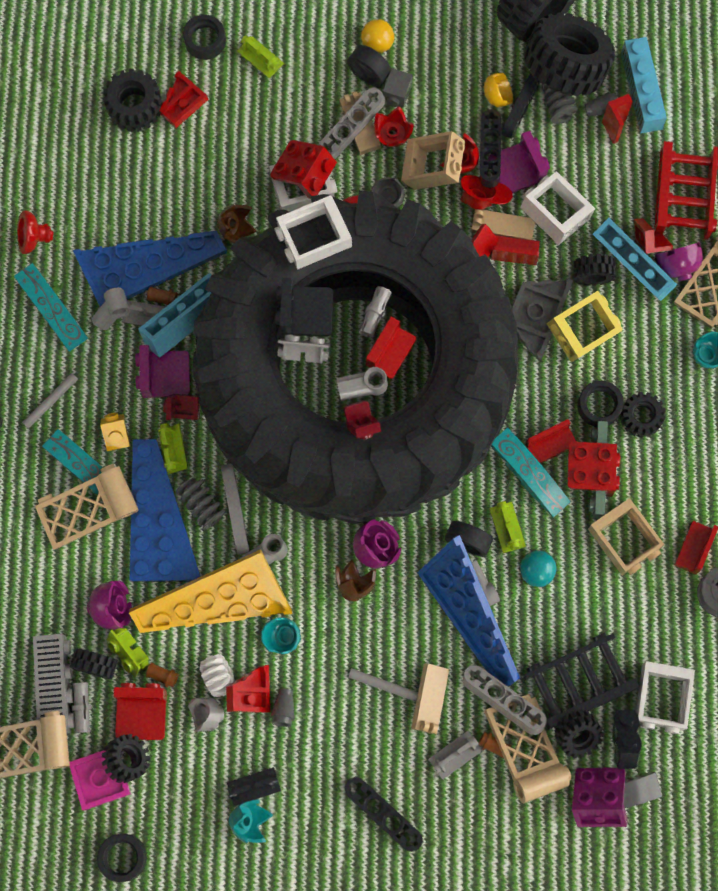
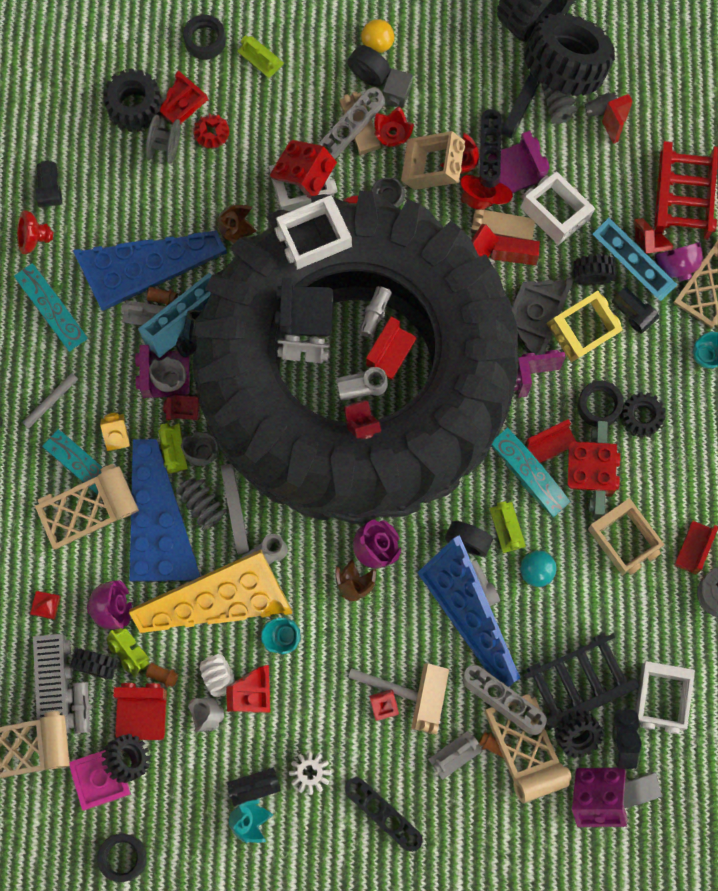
(45, 605): none -> red tile
(48, 191): none -> black piece
(113, 308): light grey piece -> none
(163, 139): none -> dark grey piece
(167, 374): none -> light grey hair
(187, 343): none -> black piece
(200, 448): none -> dark grey hair
(208, 139): none -> red gear
(283, 709): dark grey cone -> none
(316, 767): none -> white gear
(384, 705): none -> red tile
(498, 90): yellow hair -> none
(531, 363): none -> magenta bracket
(639, 315): none -> black piece
(643, 85): medium azure brick -> none

